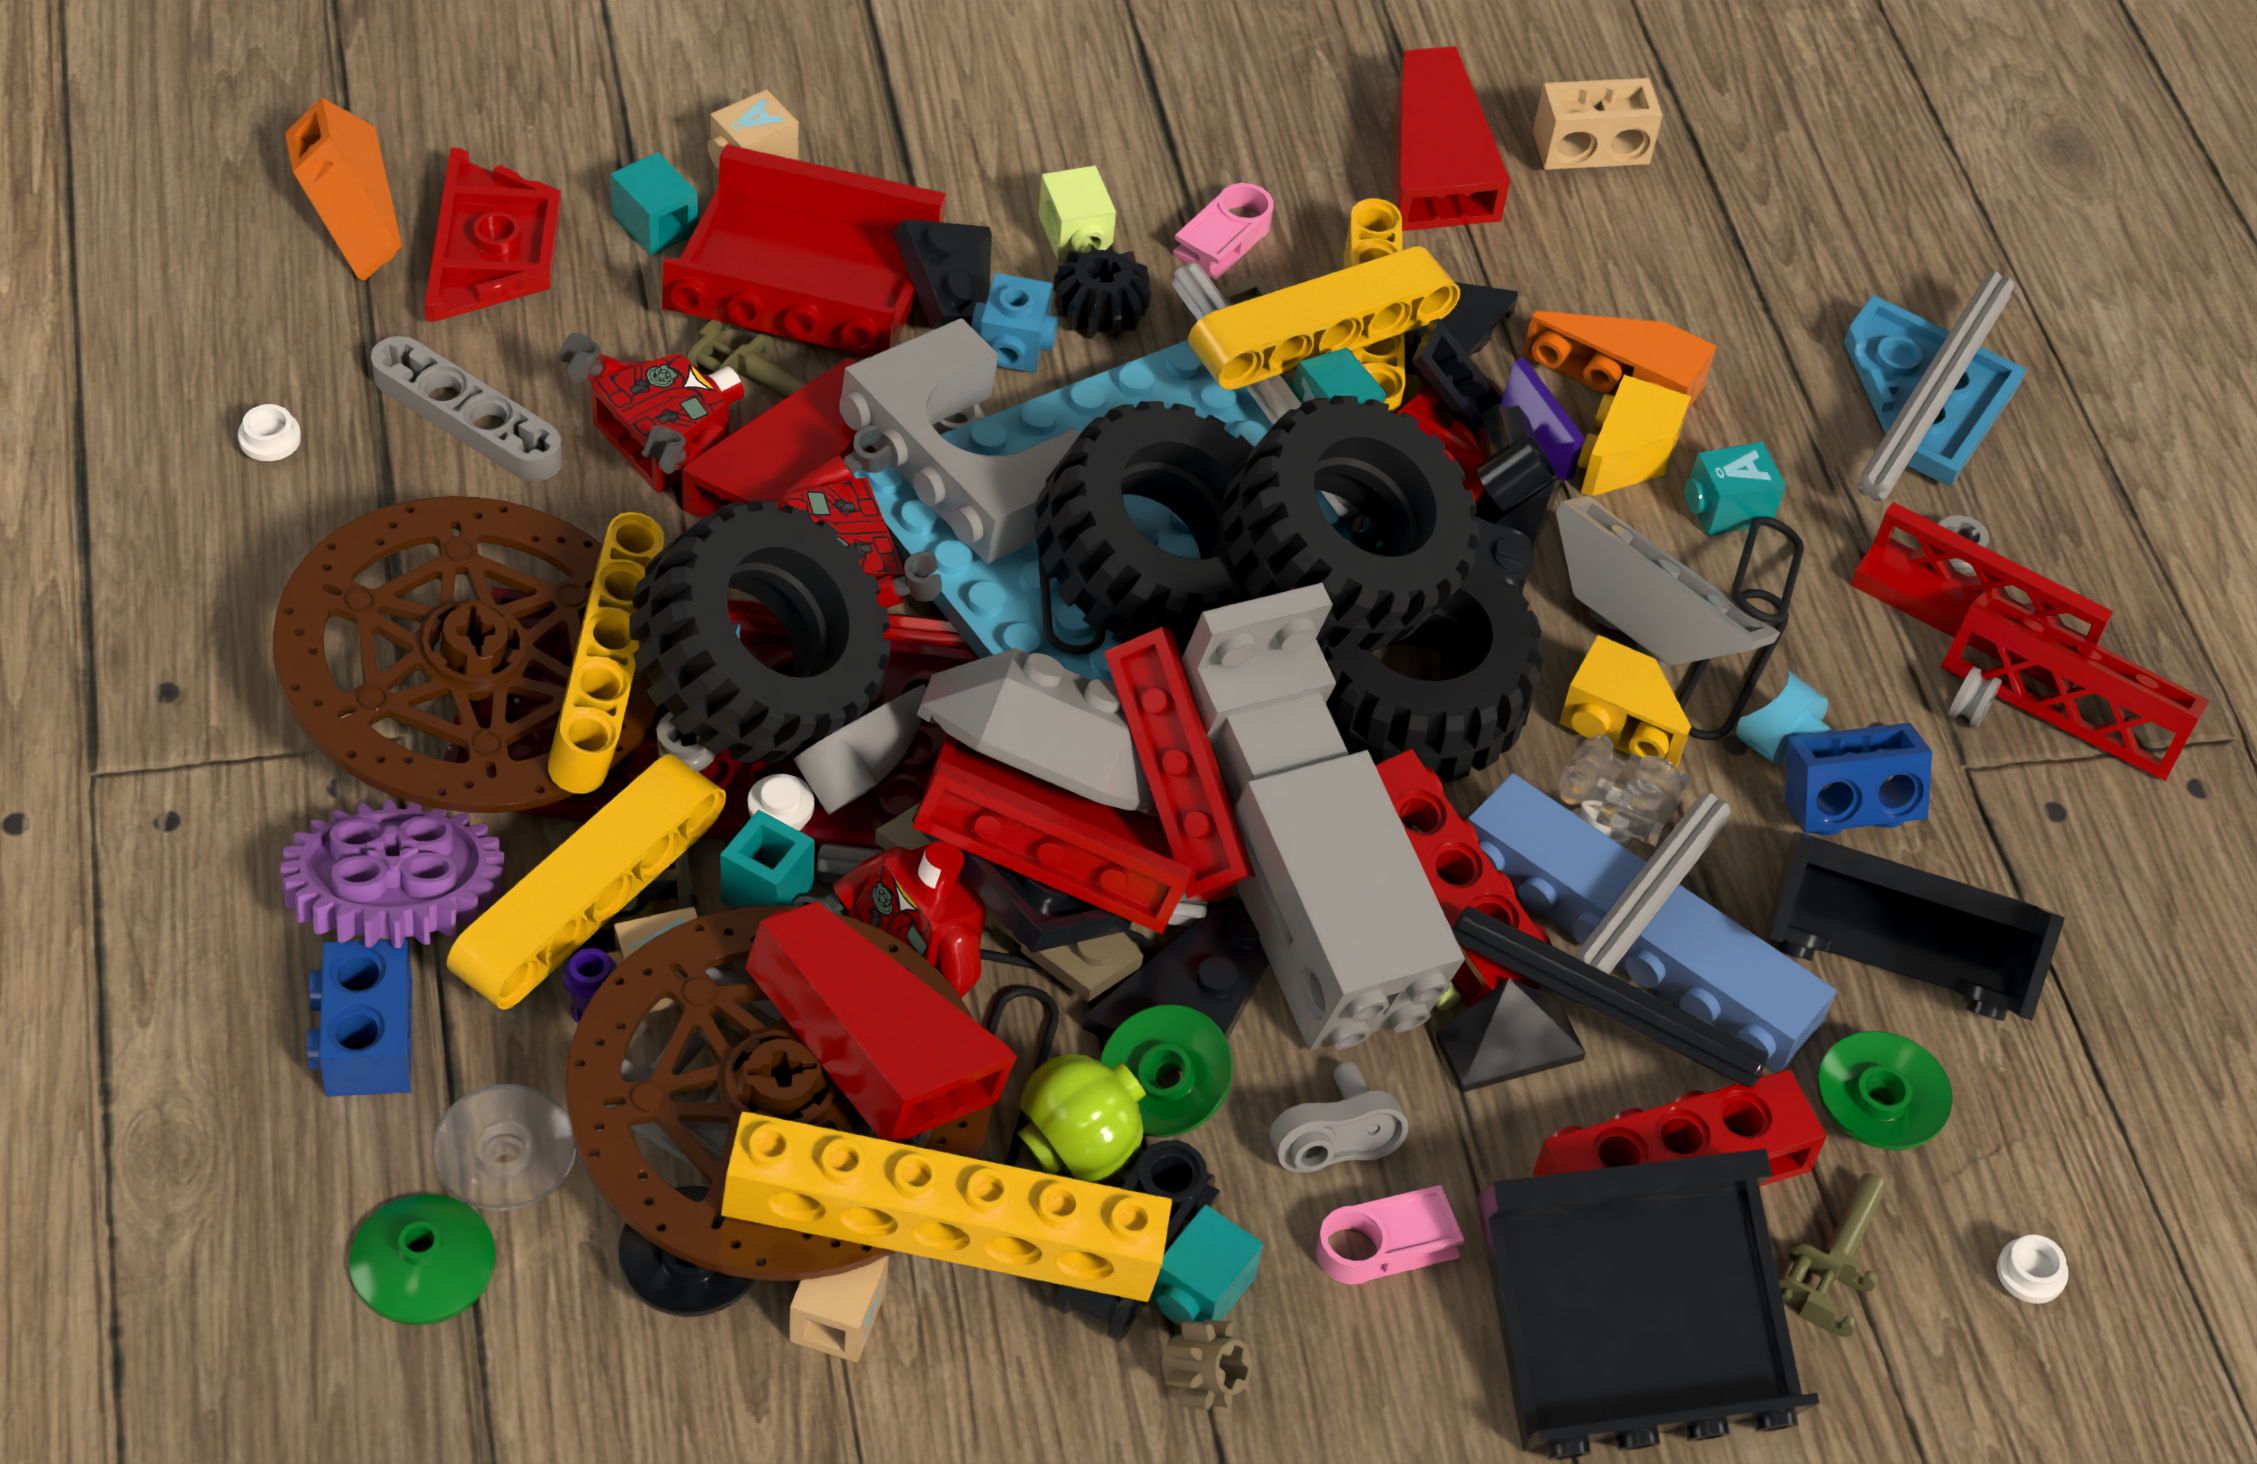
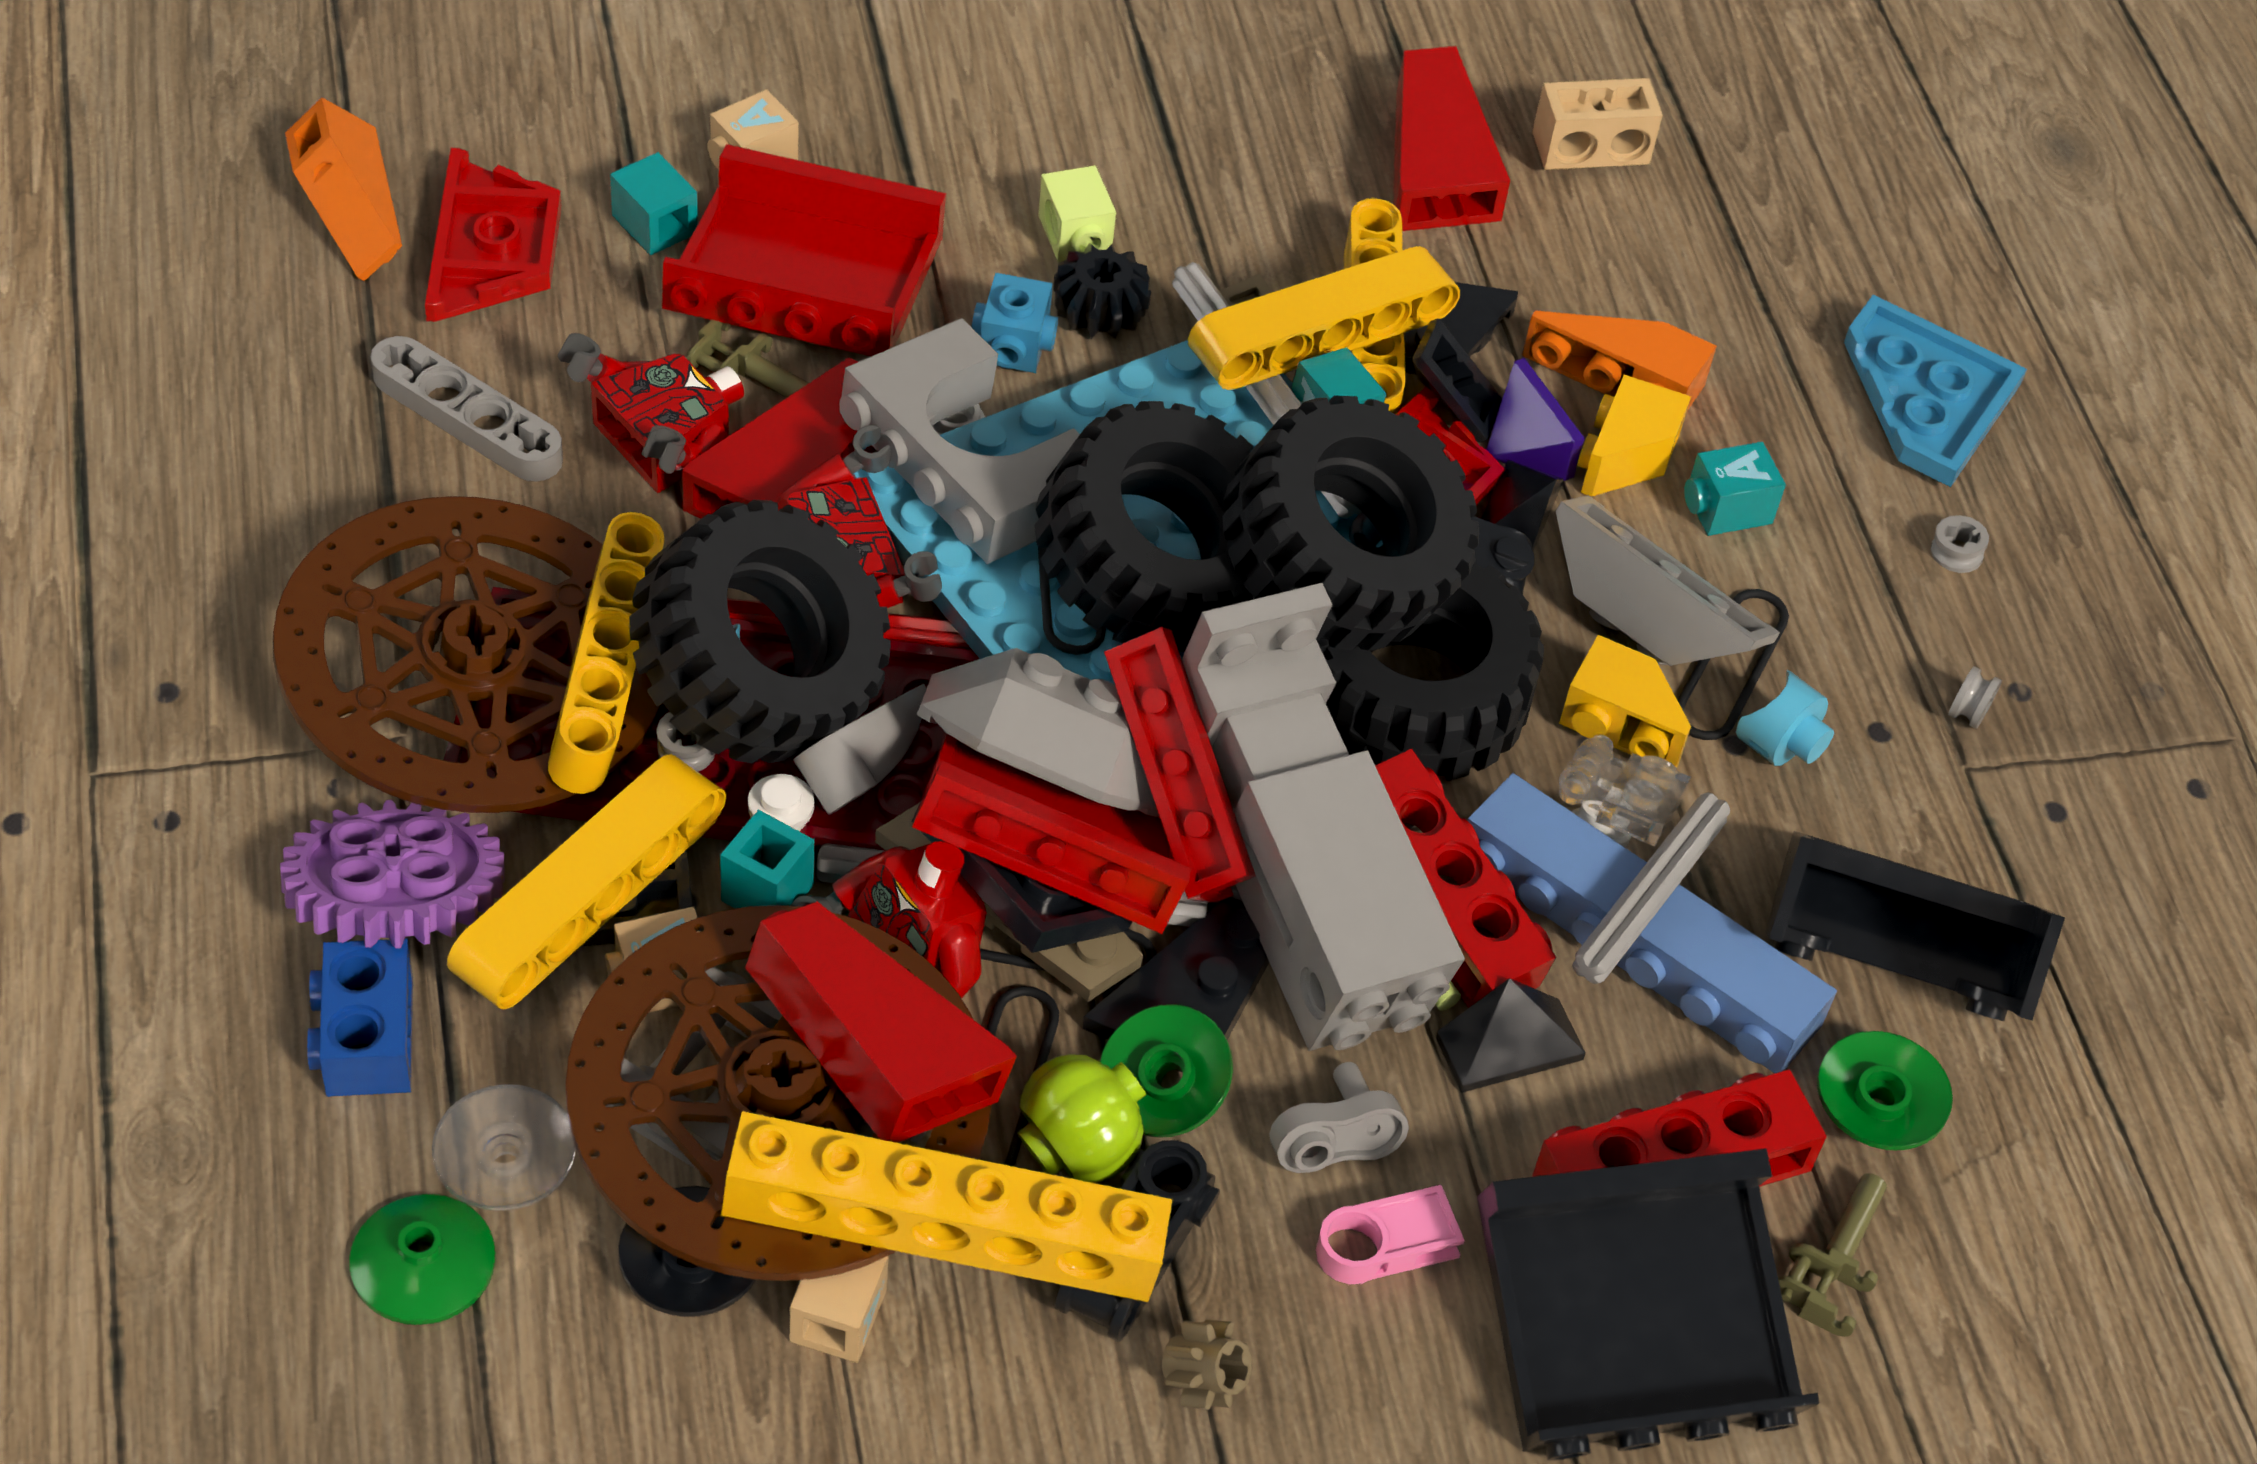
(269, 433): white plate -> none
(584, 976): dark purple pin -> none
(946, 267): black wing -> none
(1206, 1269): teal brick -> none
(1220, 238): bright pink piece -> none
(1512, 457): black piece -> none
(1610, 996): black axle -> none
(1791, 578): black piece -> none
(1857, 766): blue brick -> none
(1935, 387): light grey axle -> none
(1935, 593): red fence -> none
(2033, 1269): white plate -> none
(2086, 665): red fence -> none

